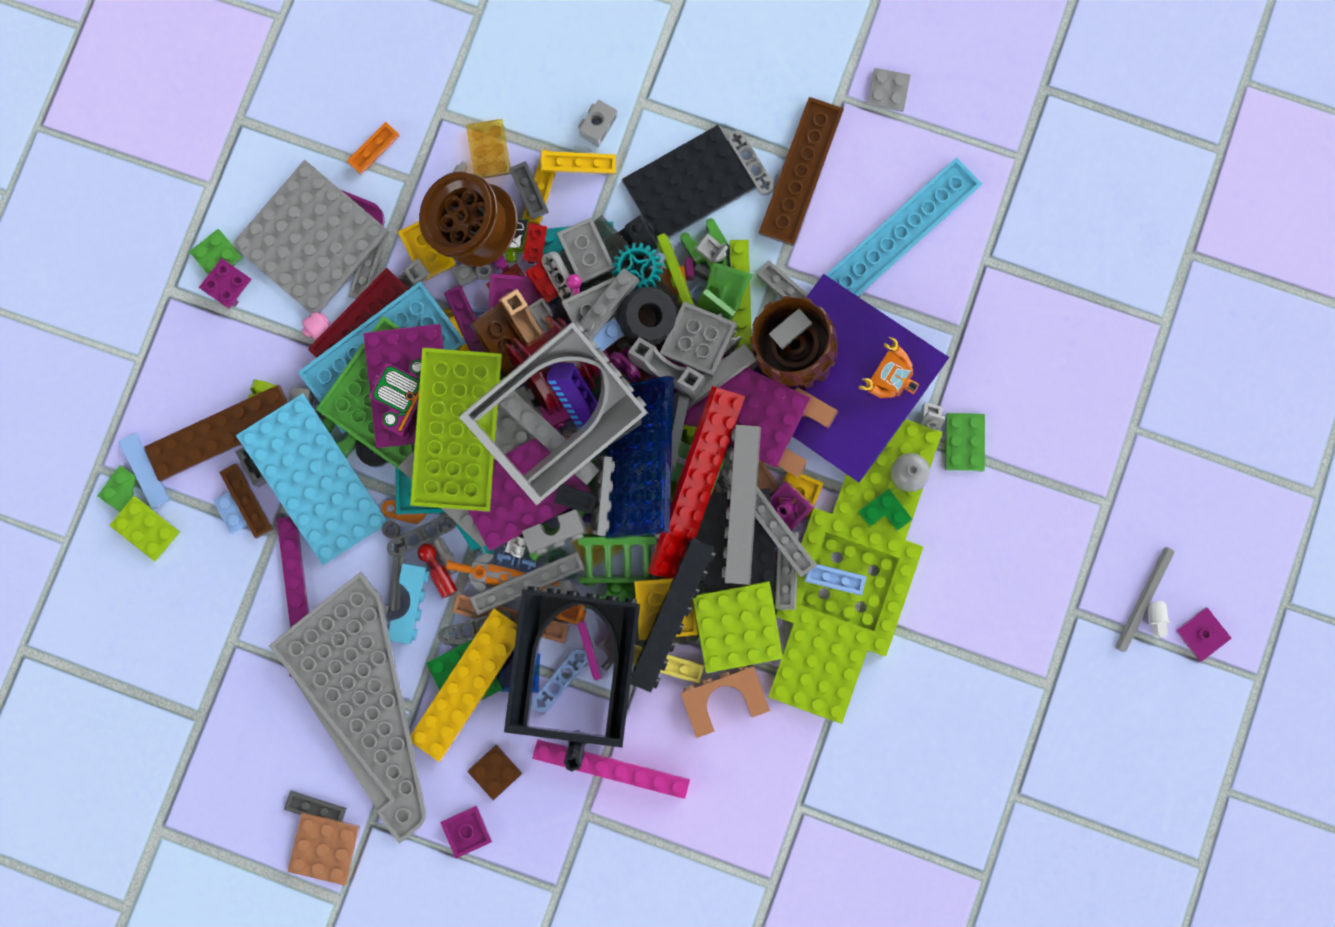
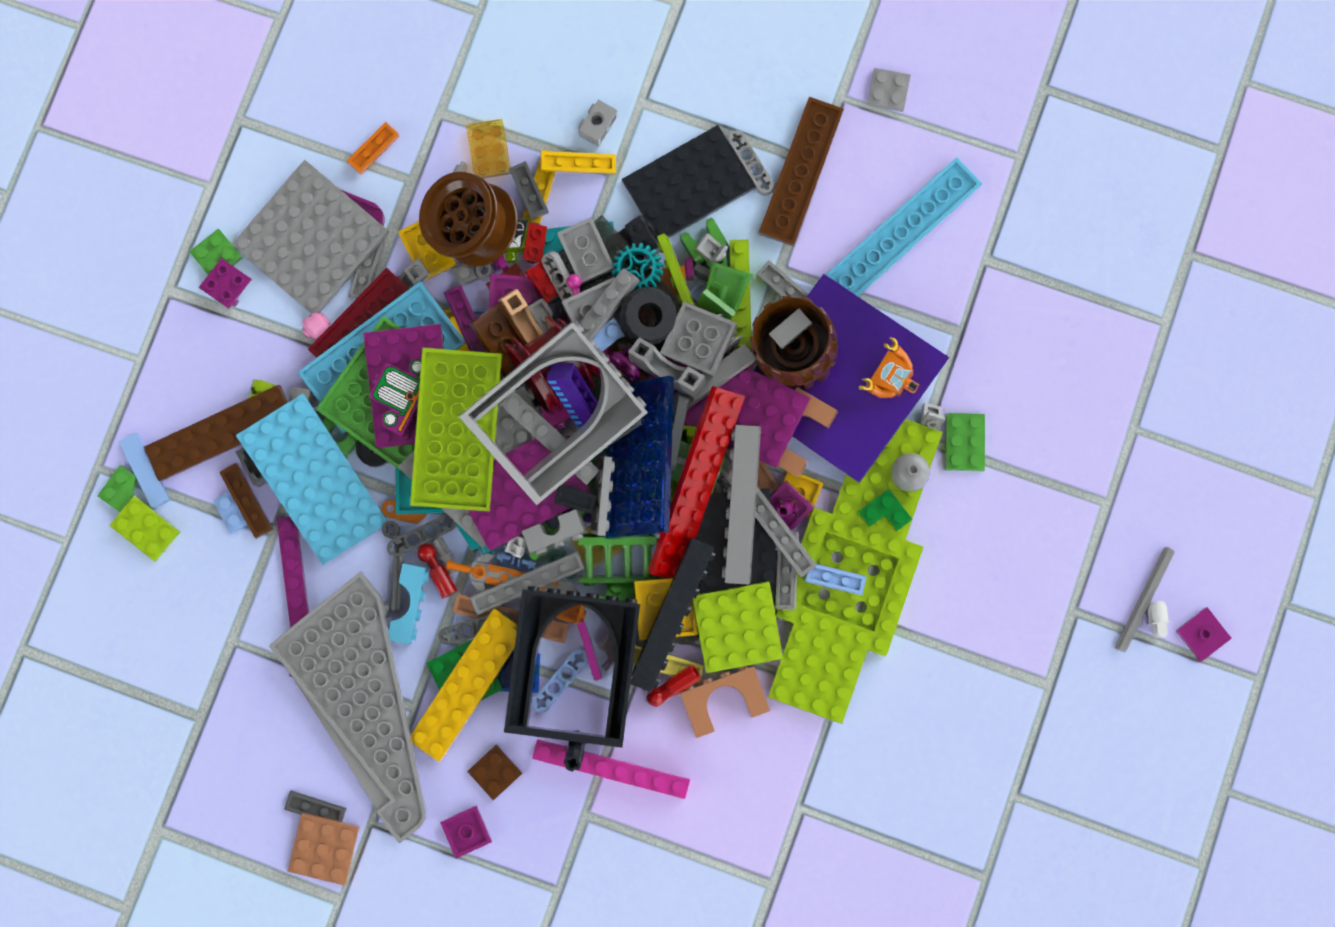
(673, 686): none -> red piece

